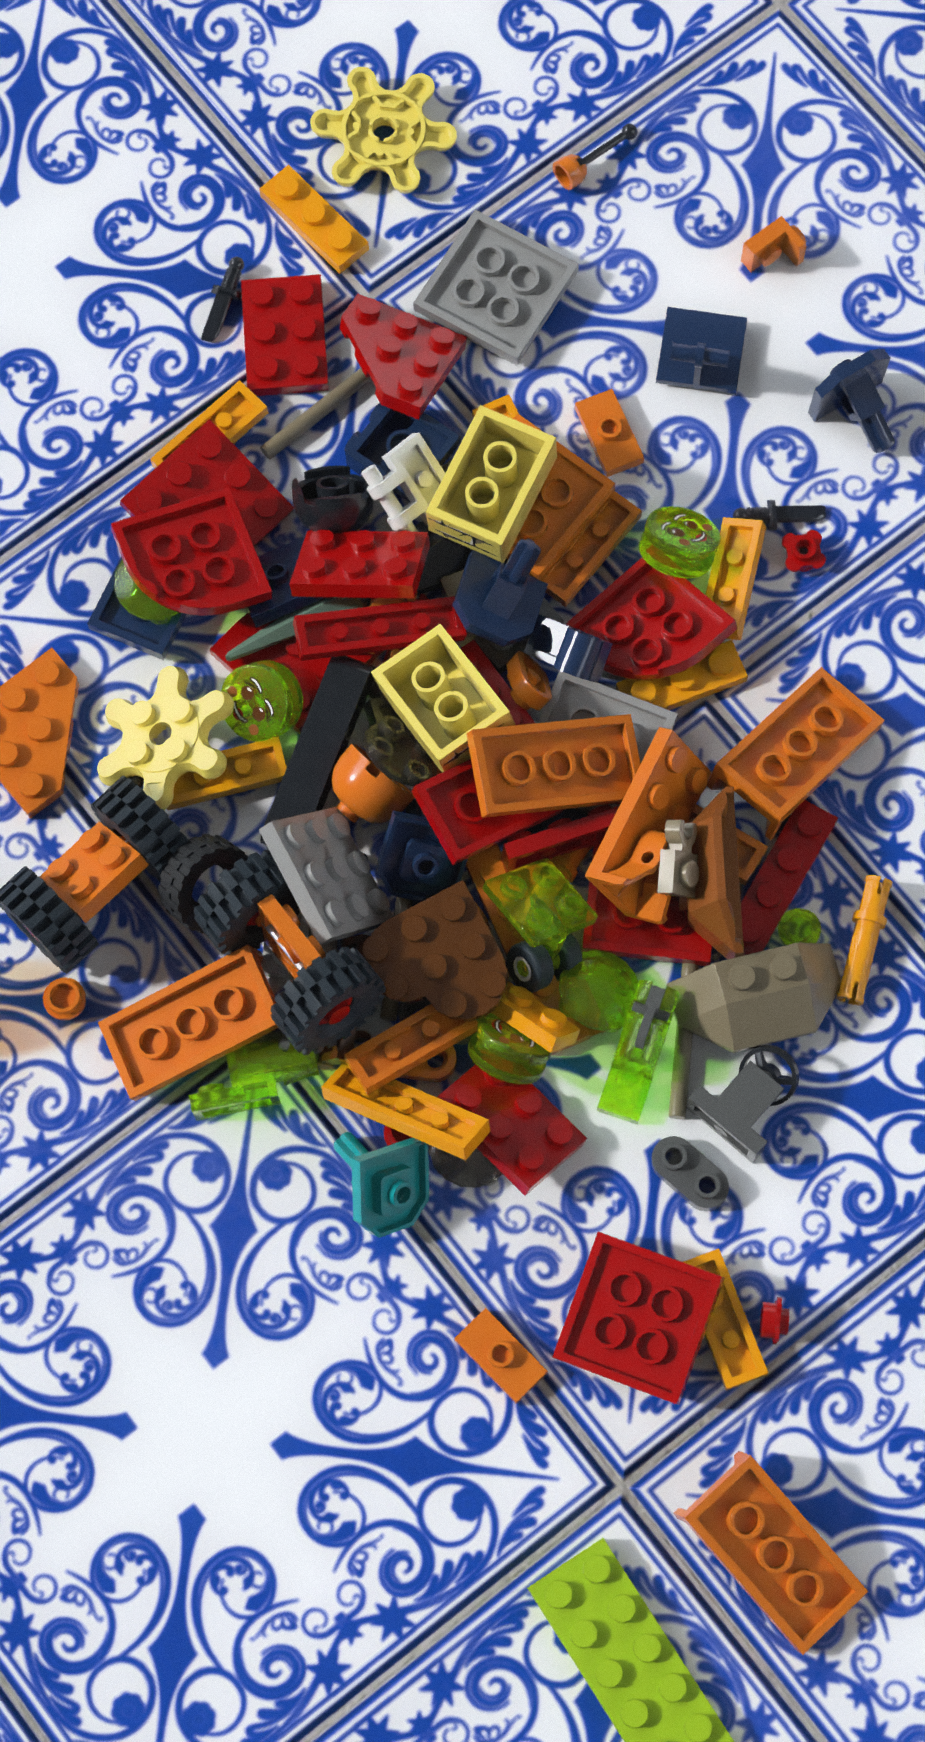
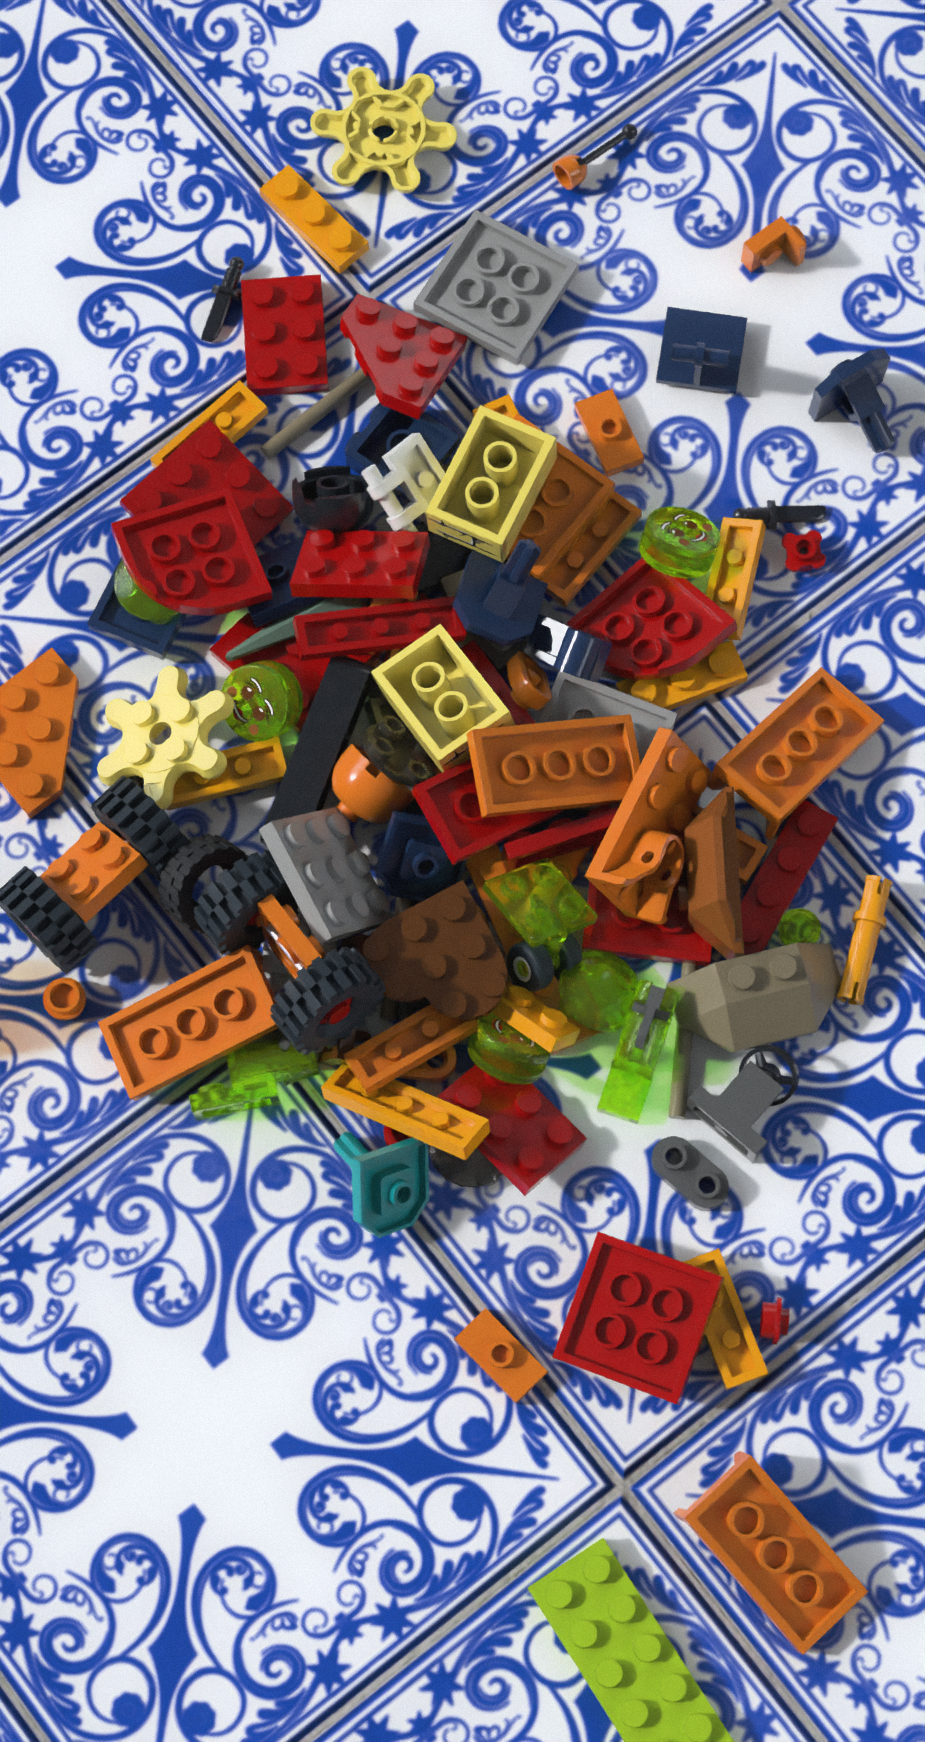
(677, 863): dark tan plate -> none

